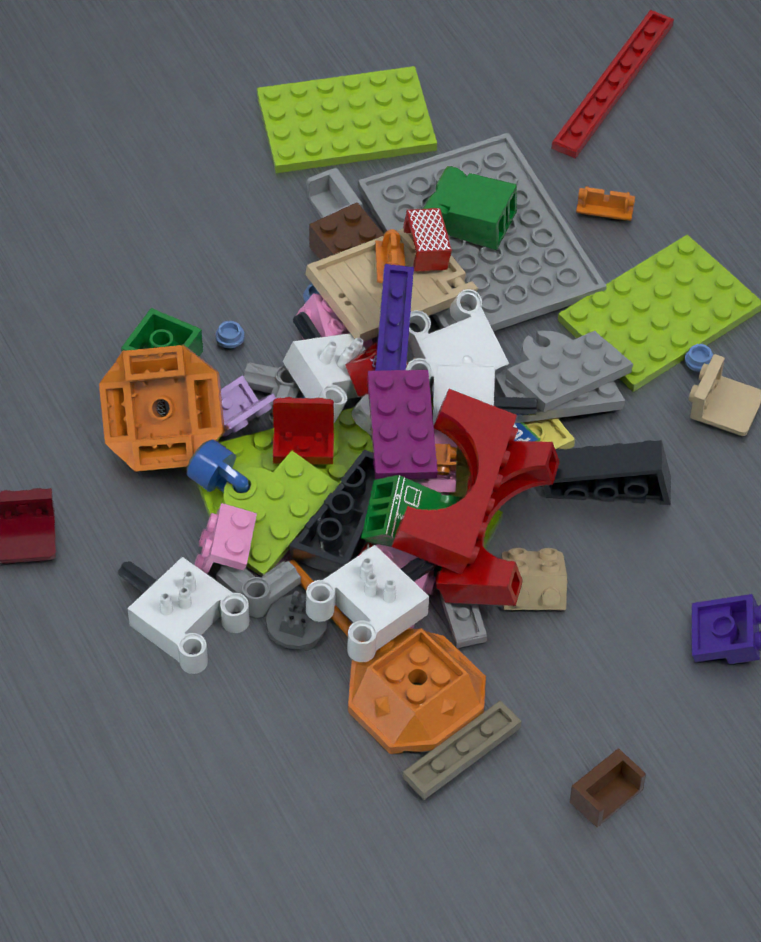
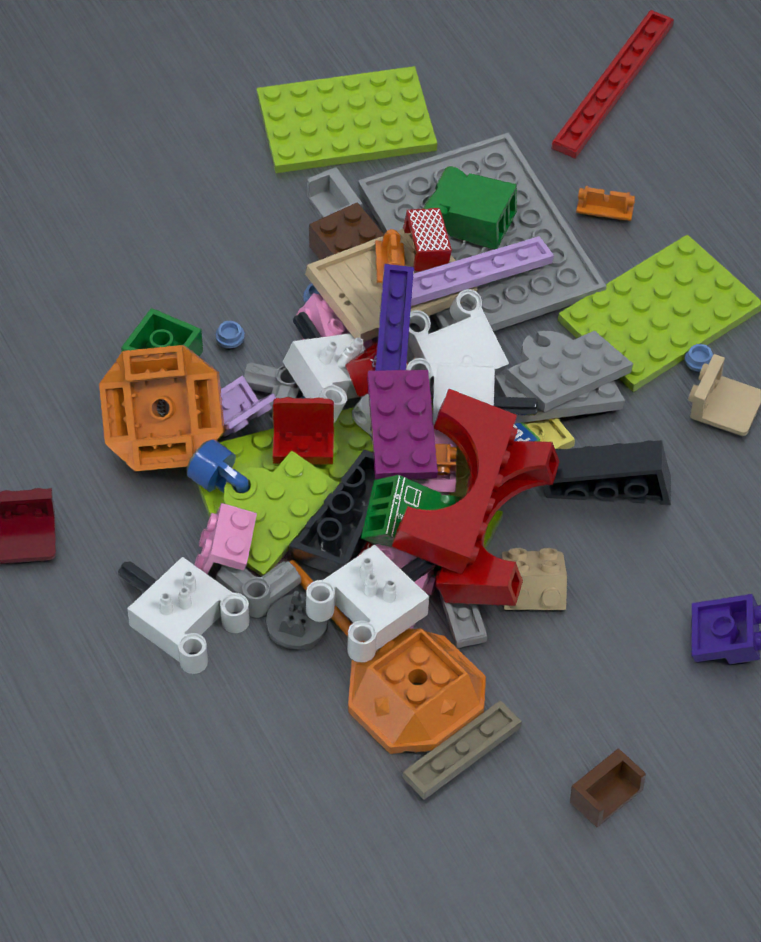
(480, 269): none -> lavender plate

